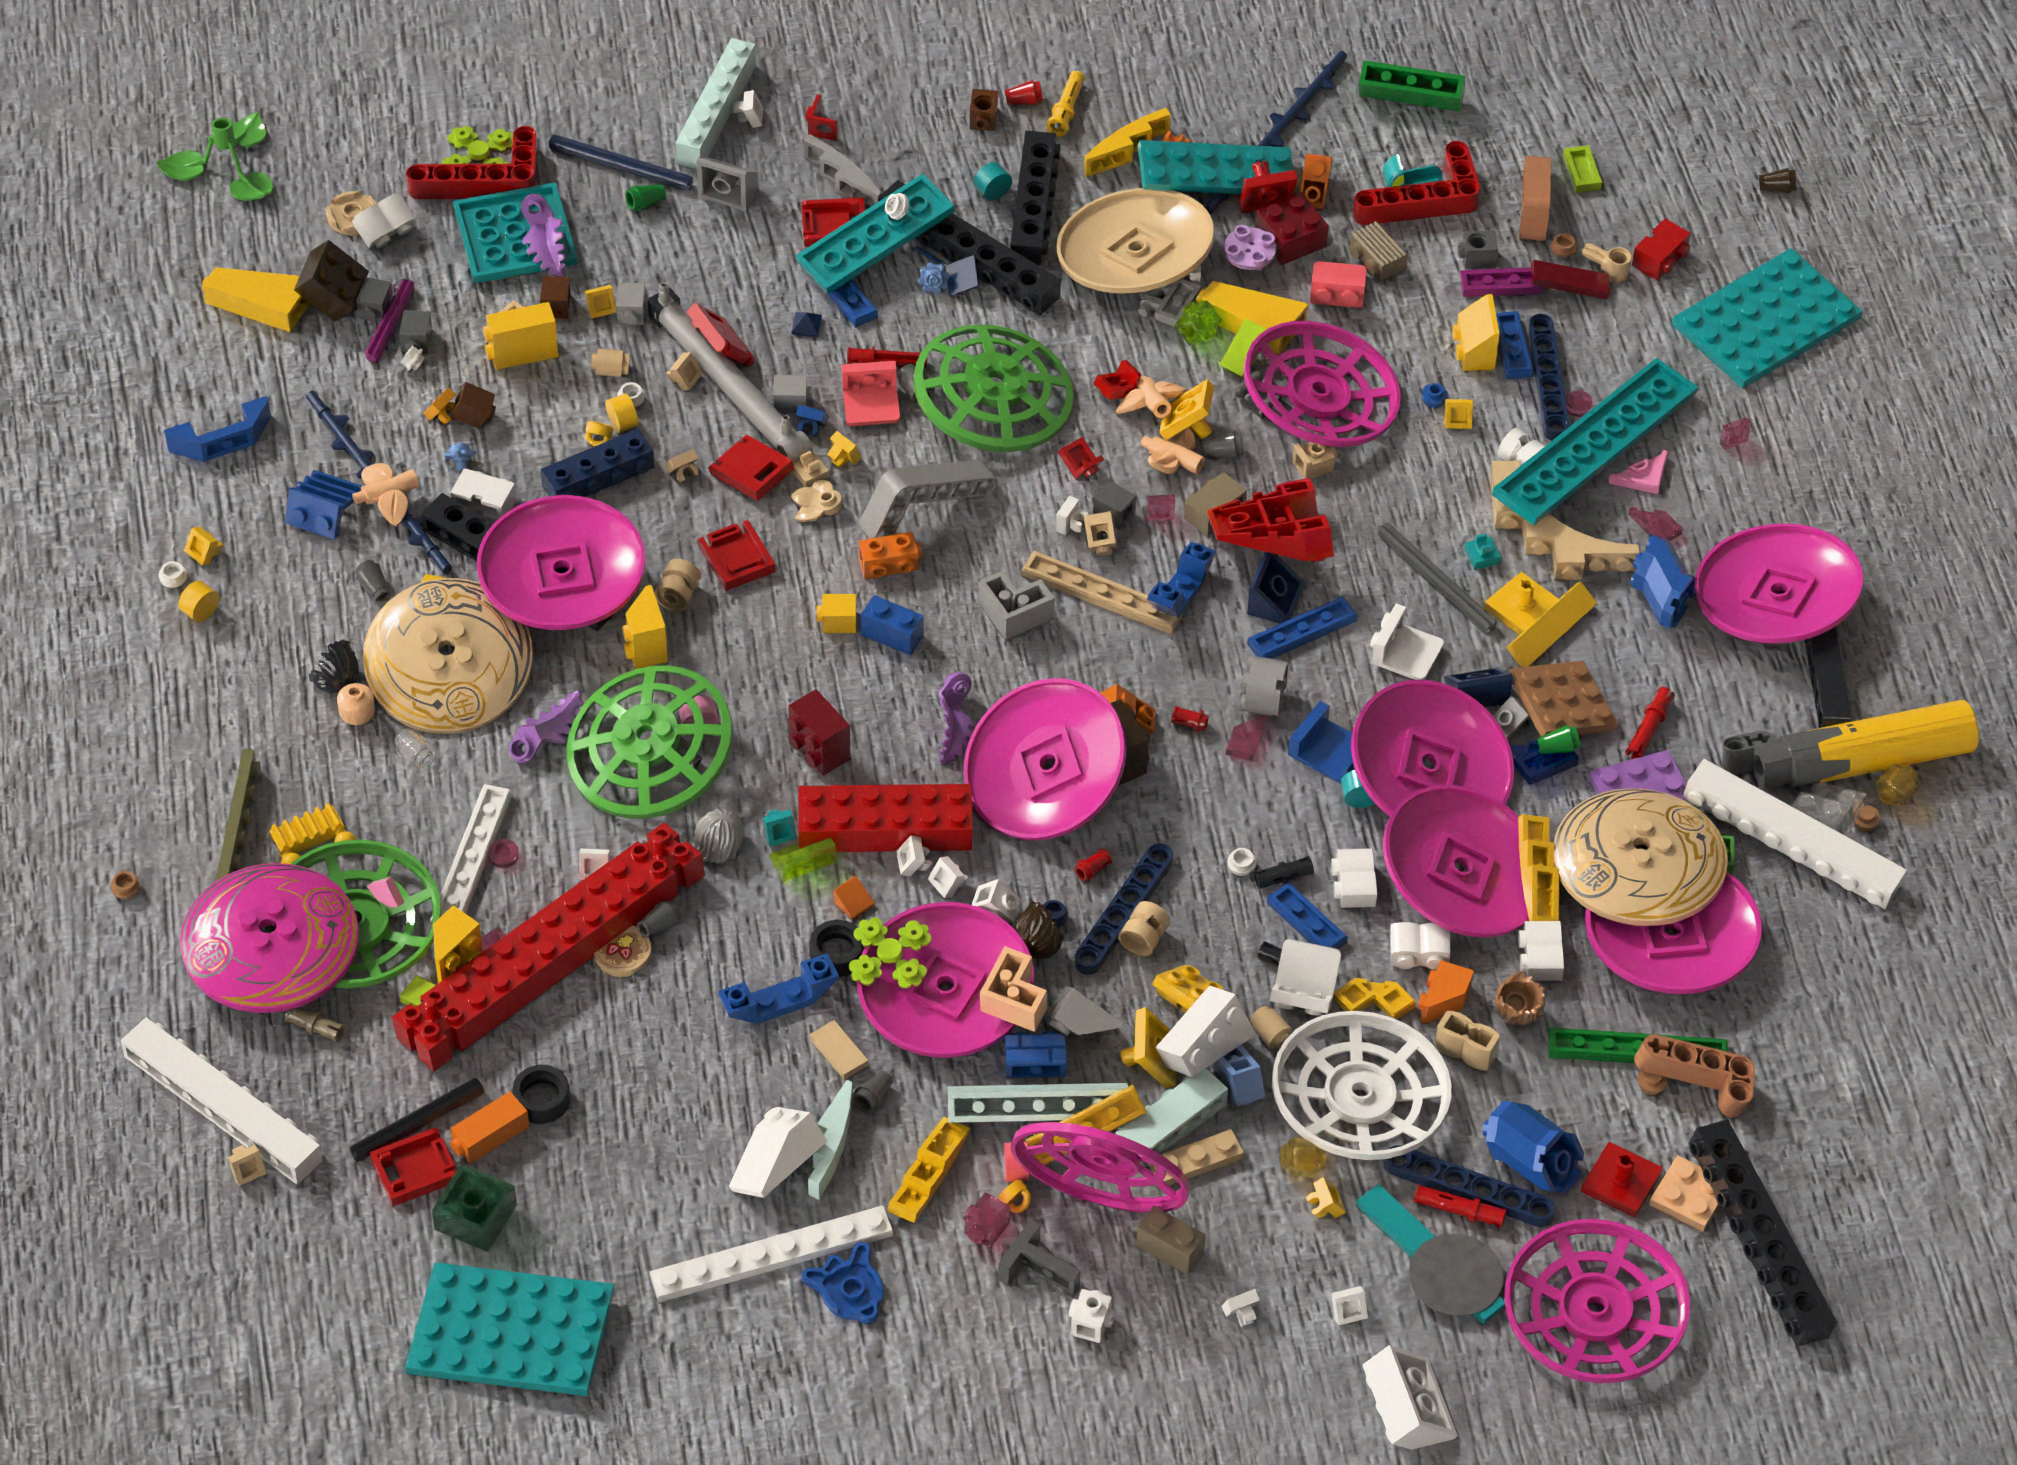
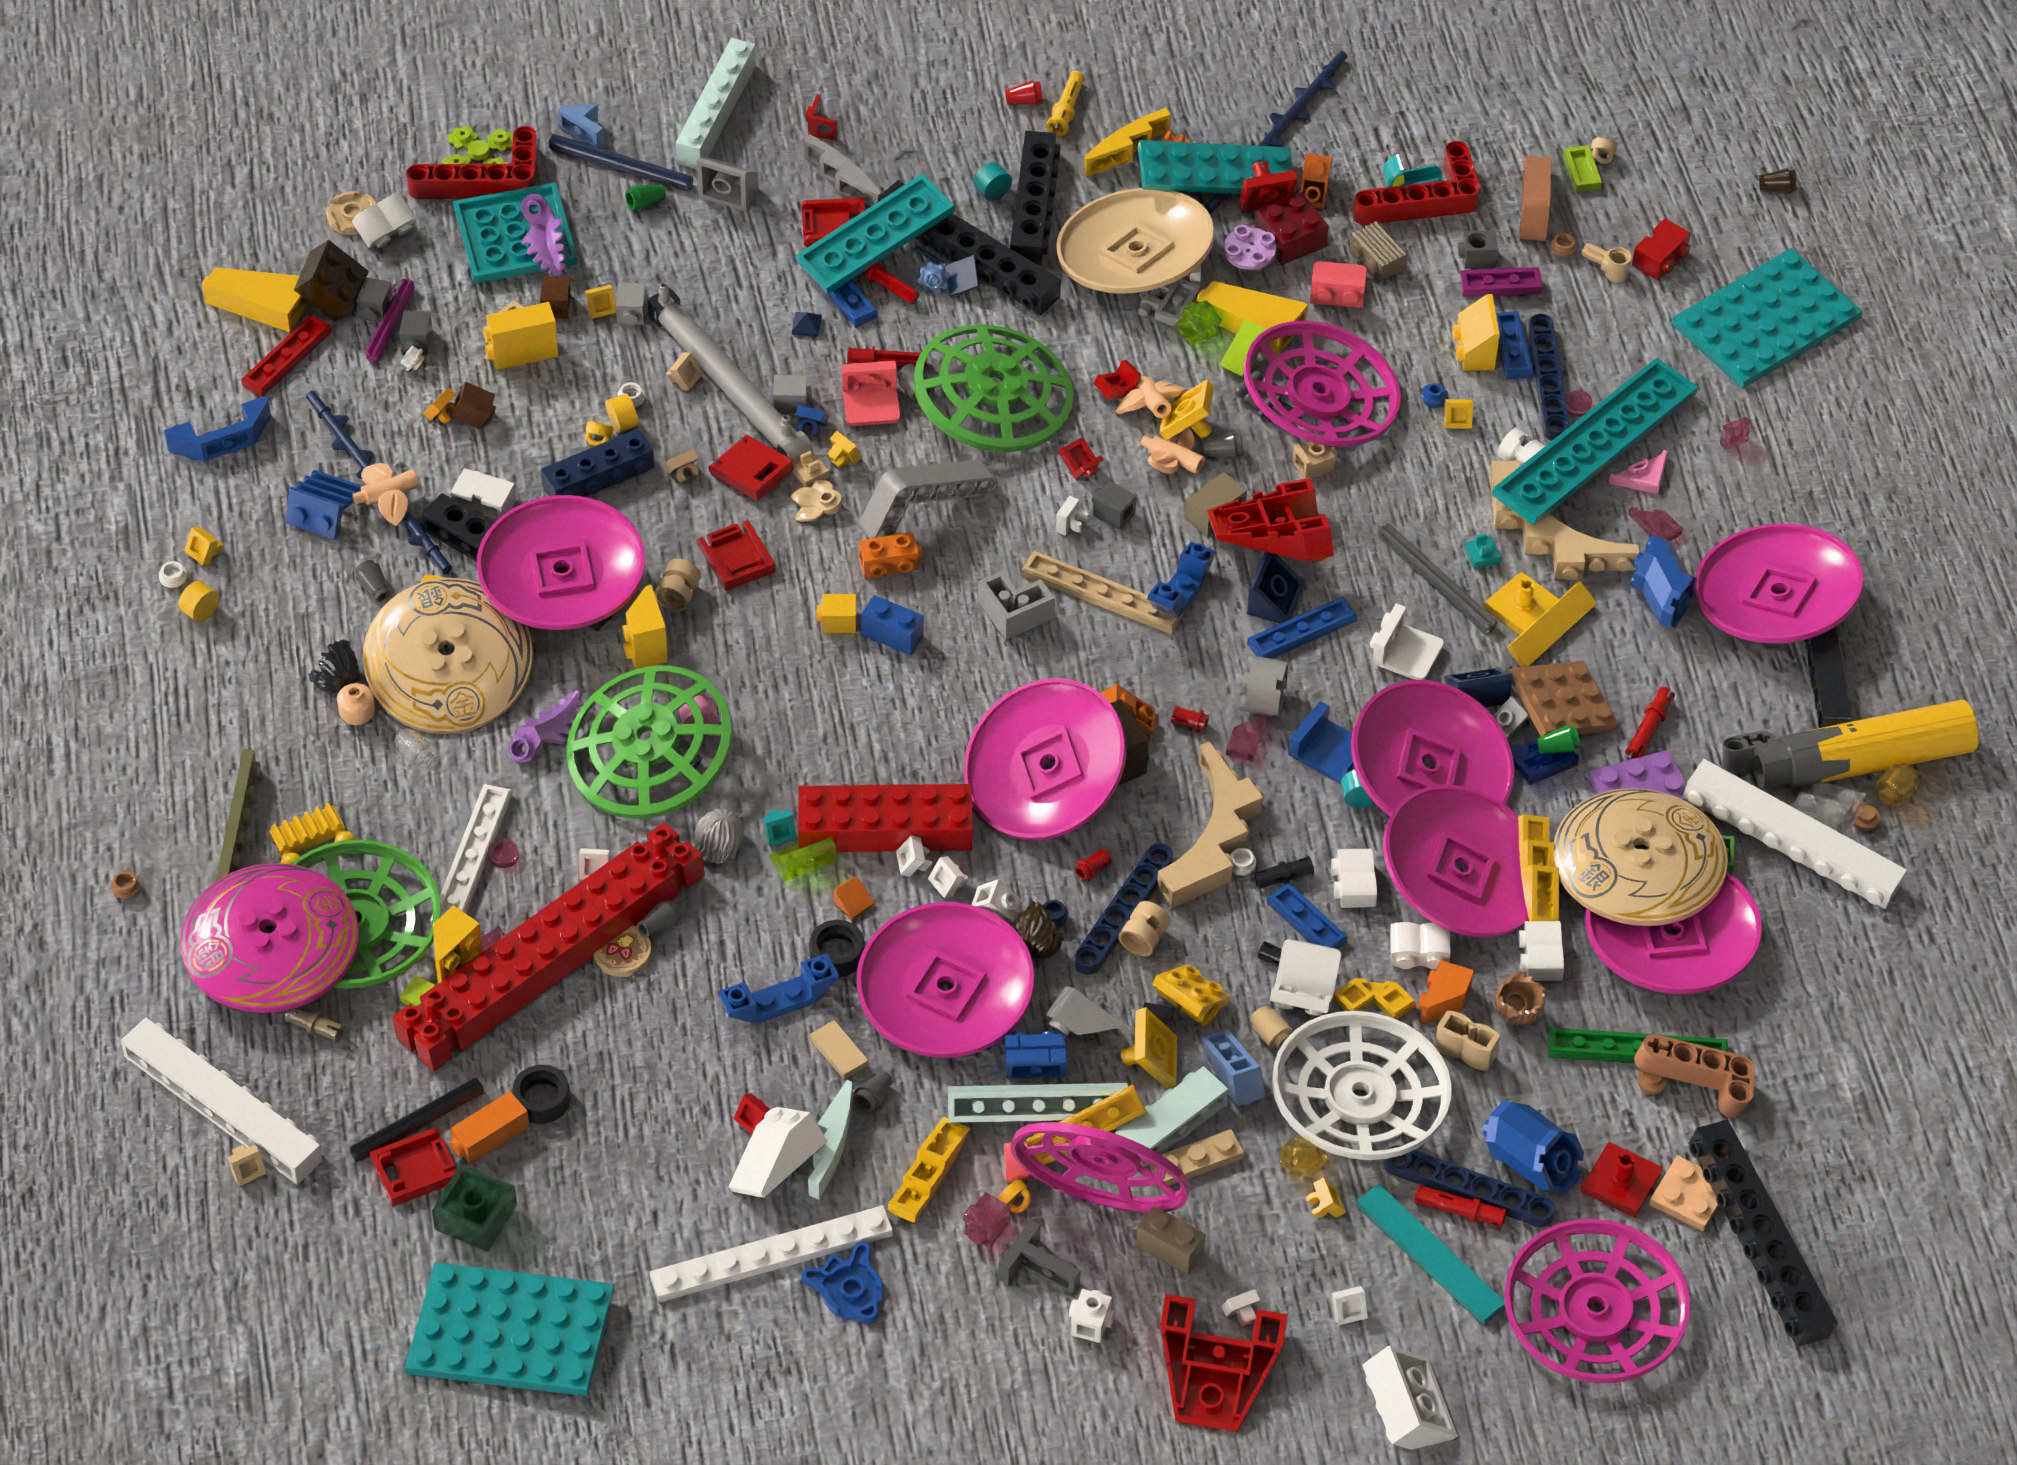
(246, 133): bright green plant -> none
(286, 355): none -> red tile
(386, 892): bright pink tile -> none
(460, 454): medium blue plant -> none
(582, 123): none -> medium blue slope
(610, 362): tan brick -> none
(720, 334): container -> none
(749, 109): white tile -> none
(750, 1112): none -> red tile
(819, 732): dark red brick -> none
(878, 274): none -> red axle
(890, 951): lime plant -> none
(897, 205): white plate -> none
(954, 691): medium lavender plant -> none
(983, 109): reddish brown brick -> none
(1009, 993): light nougat brick -> none
(1101, 524): tan brick -> none
(1160, 507): clear pink tile -> none
(1161, 1012): none -> black tile
(1205, 1033): white wedge -> none
(1209, 860): none -> tan arch
(1217, 1376): none -> red wedge
(1412, 85): green brick -> none
(1456, 1274): flat silver sticker -> none
(1570, 279): dark red tile -> none
(1605, 147): none -> tan tile

